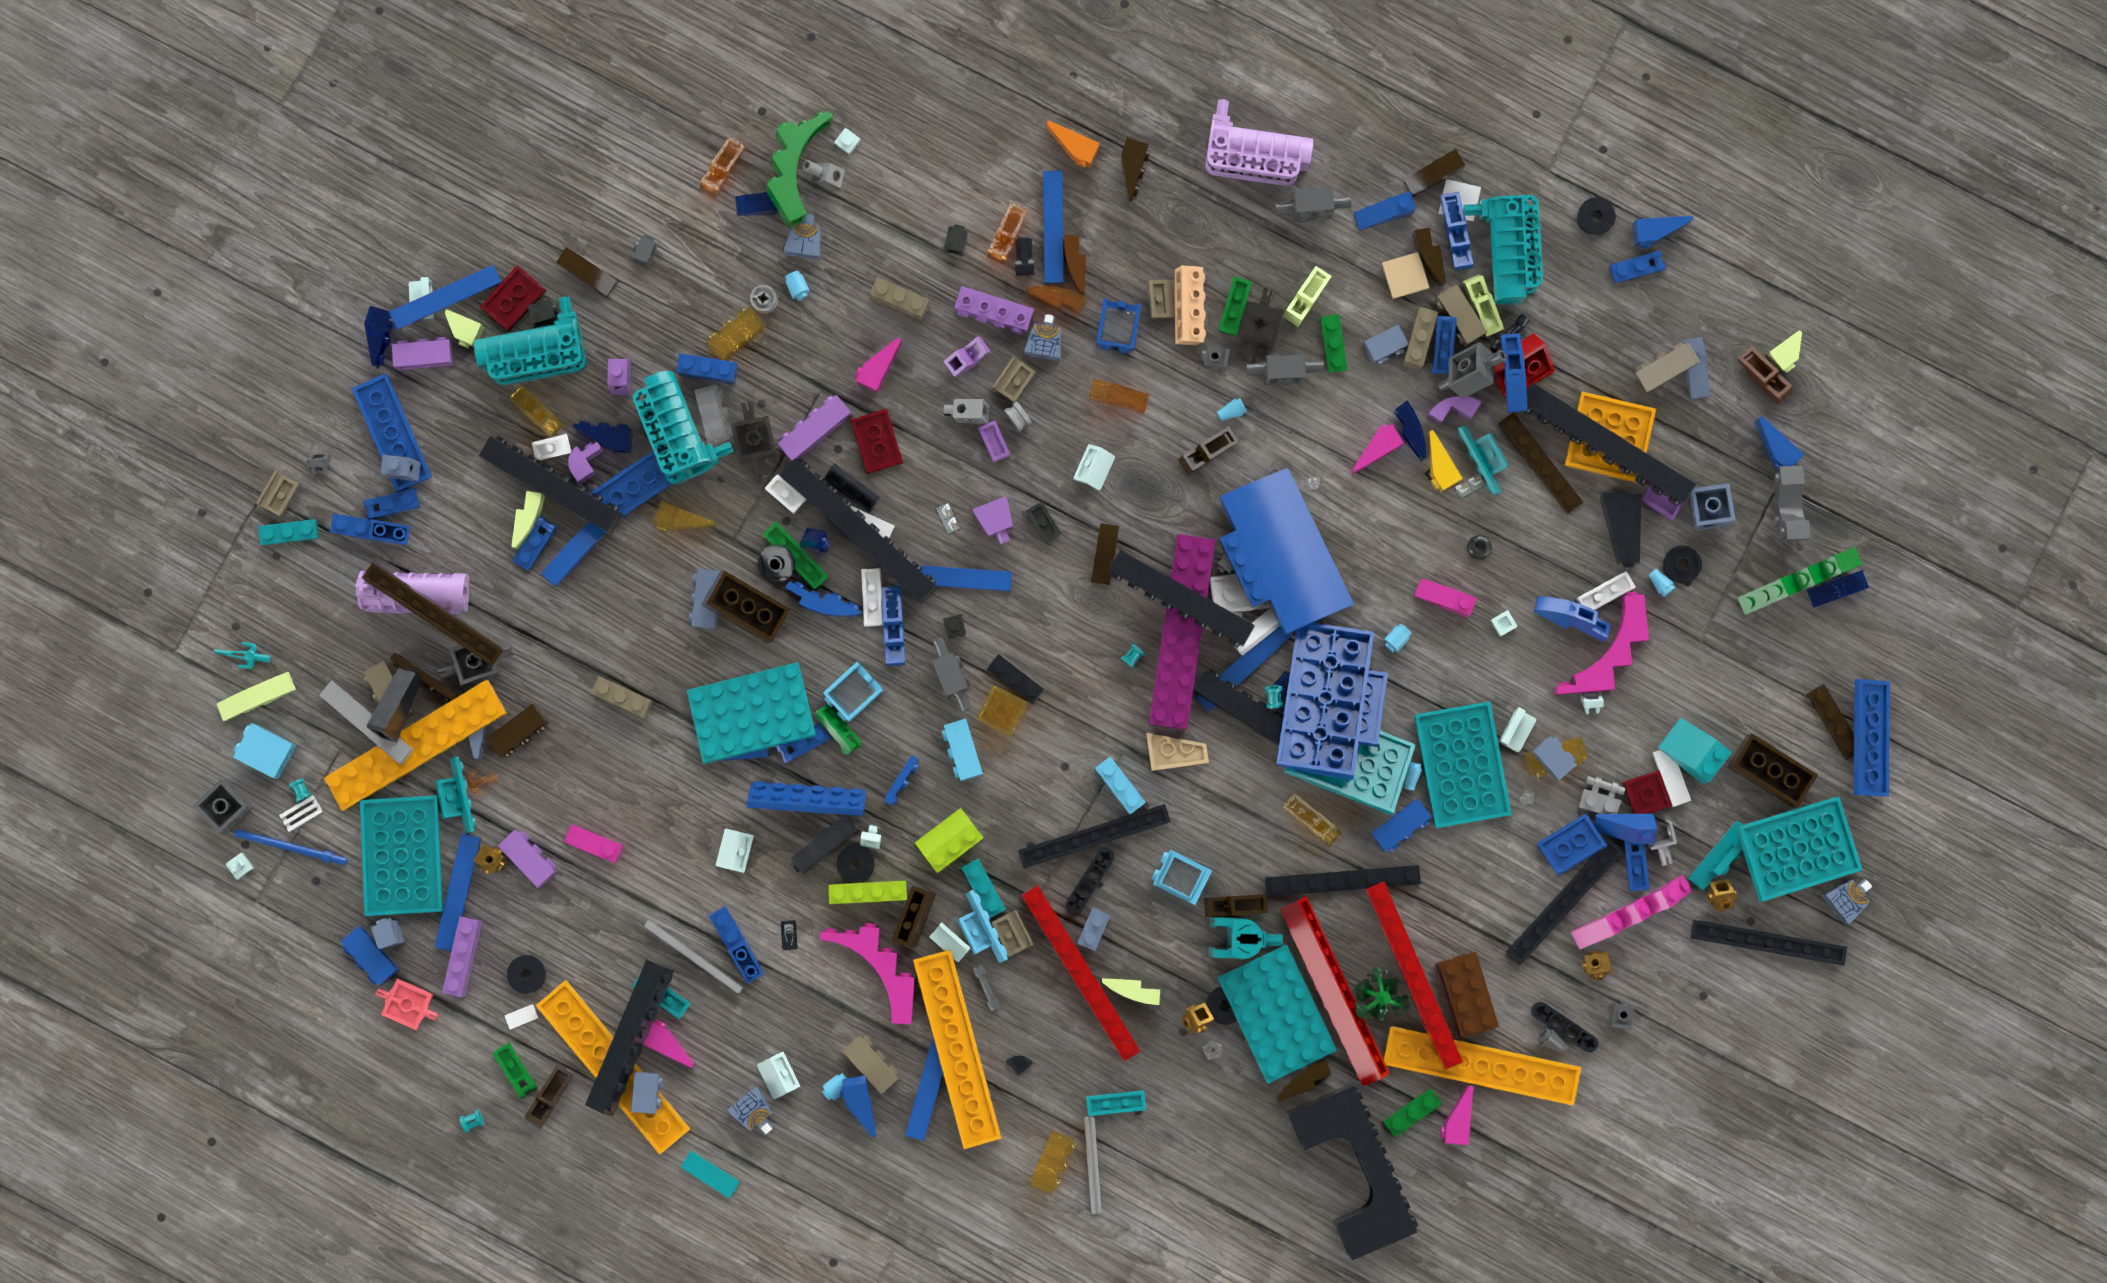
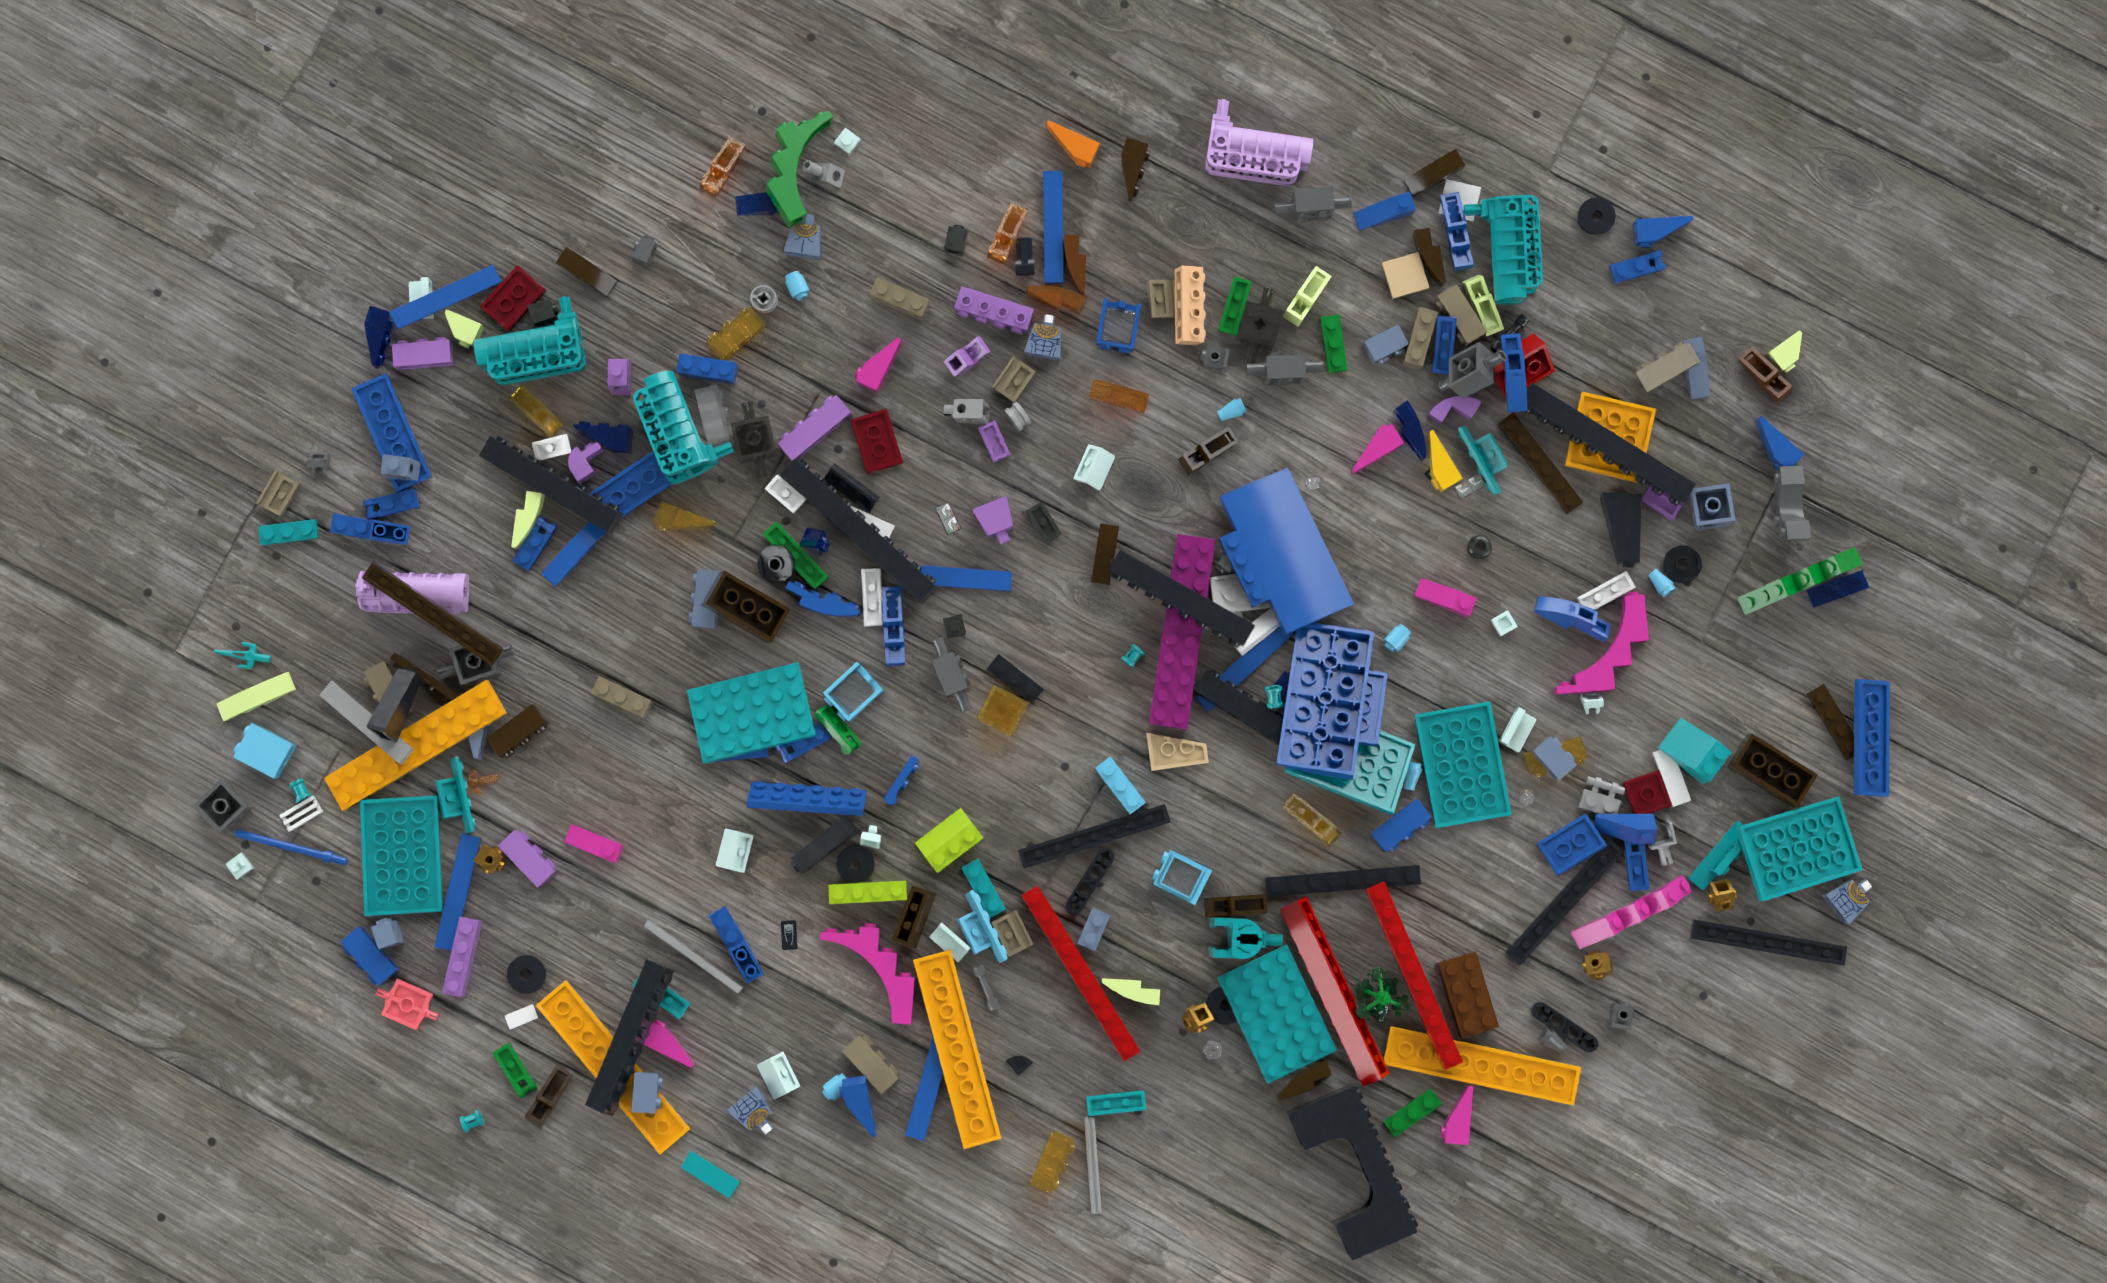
(962, 750): medium azure brick -> none

